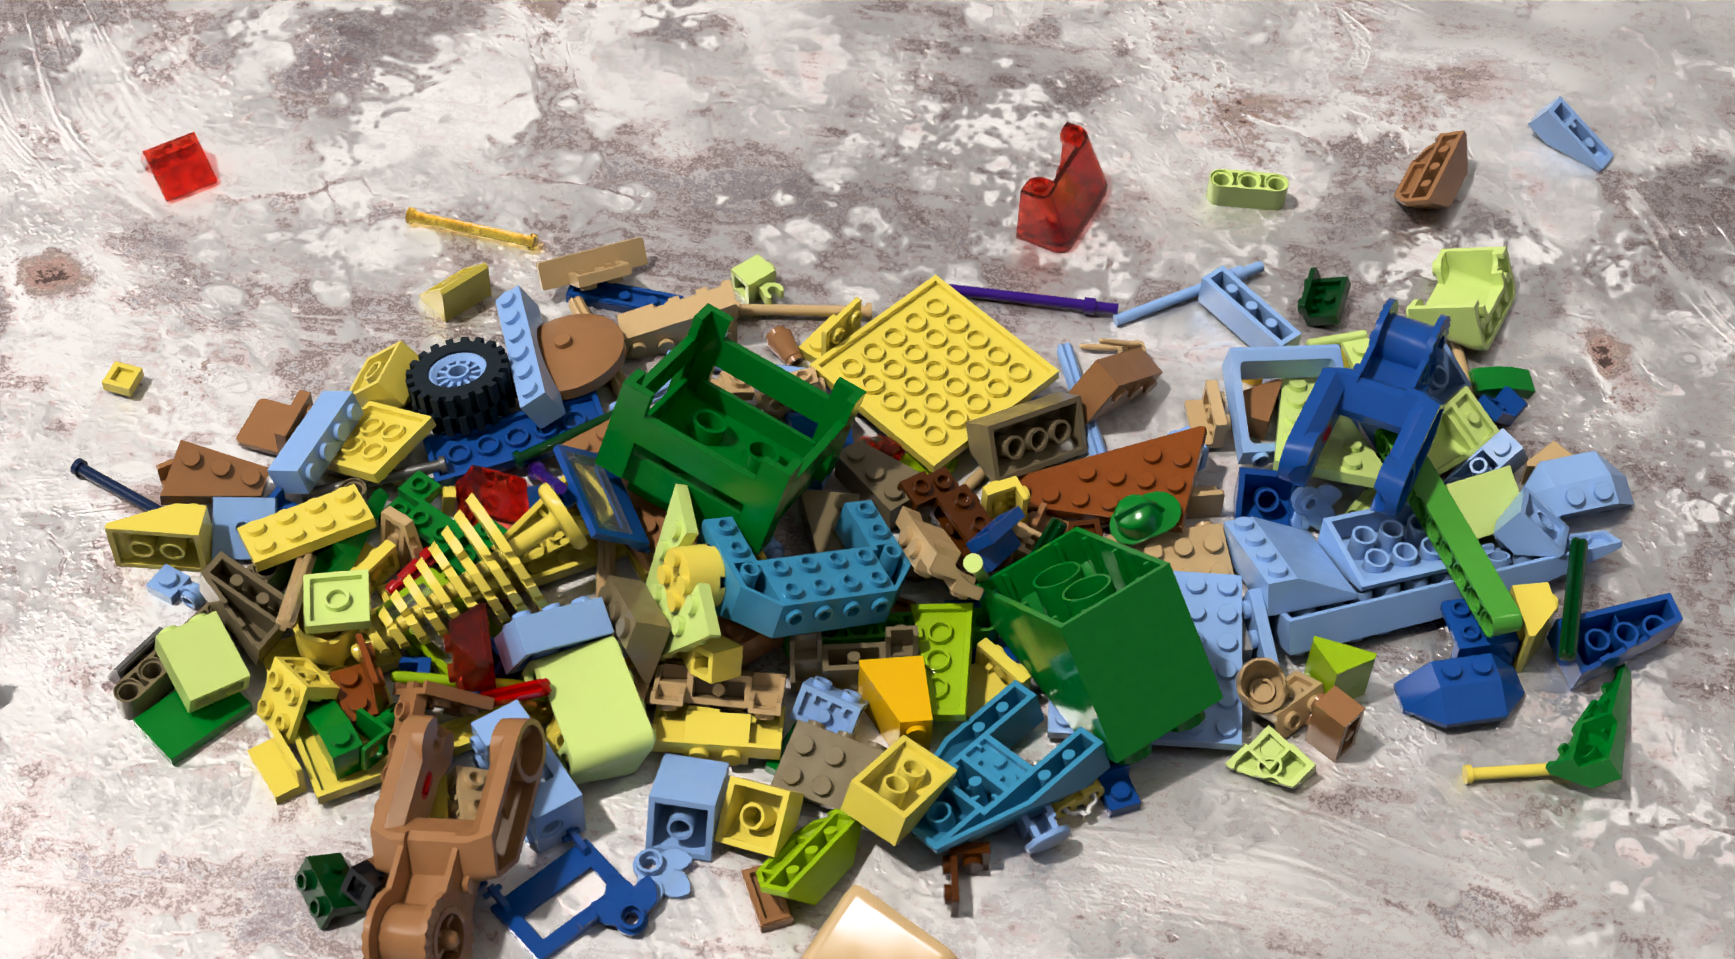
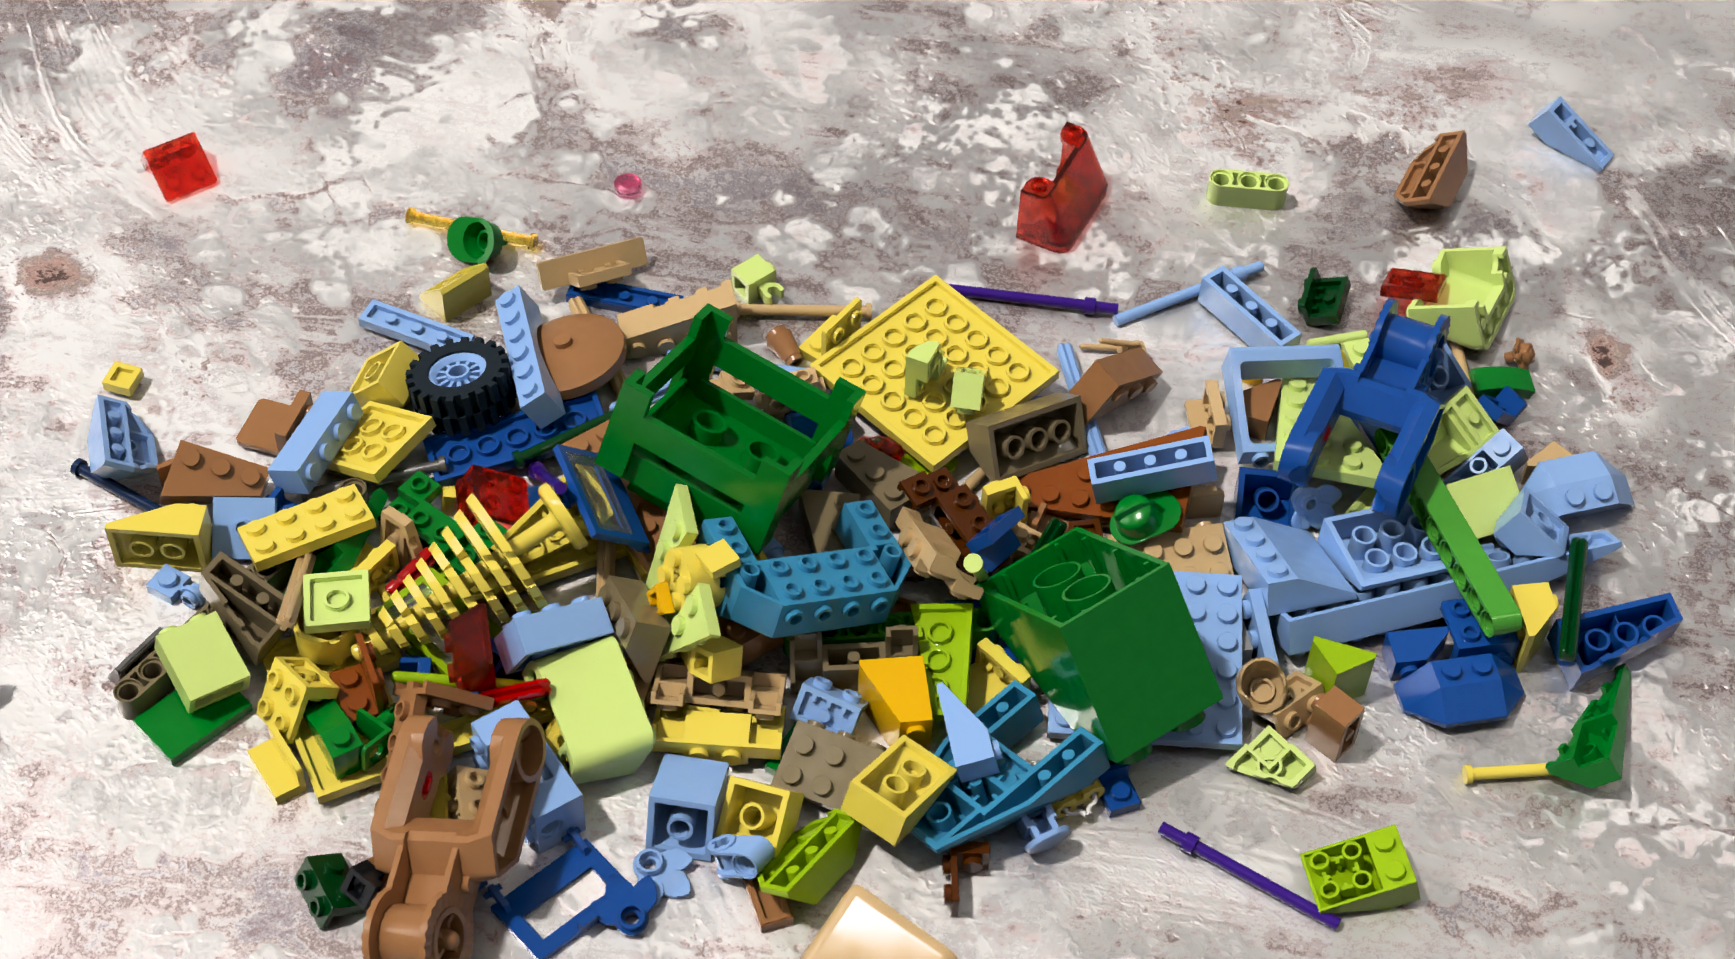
(119, 441): none -> light blue wedge
(408, 326): none -> light blue plate
(474, 239): none -> green piece
(627, 186): none -> clear pink tile
(661, 598): none -> yellow tile
(718, 559): none -> light yellow tile
(740, 855): none -> light blue piece
(922, 364): none -> yellowish green slope
(968, 389): none -> yellowish green slope
(969, 739): none -> light blue slope
(1152, 469): none -> light blue brick
(1191, 844): none -> dark purple bar
(1361, 873): none -> lime slope
(1412, 649): none -> blue slope
(1413, 285): none -> clear red plate
(1521, 354): none -> medium nougat plant

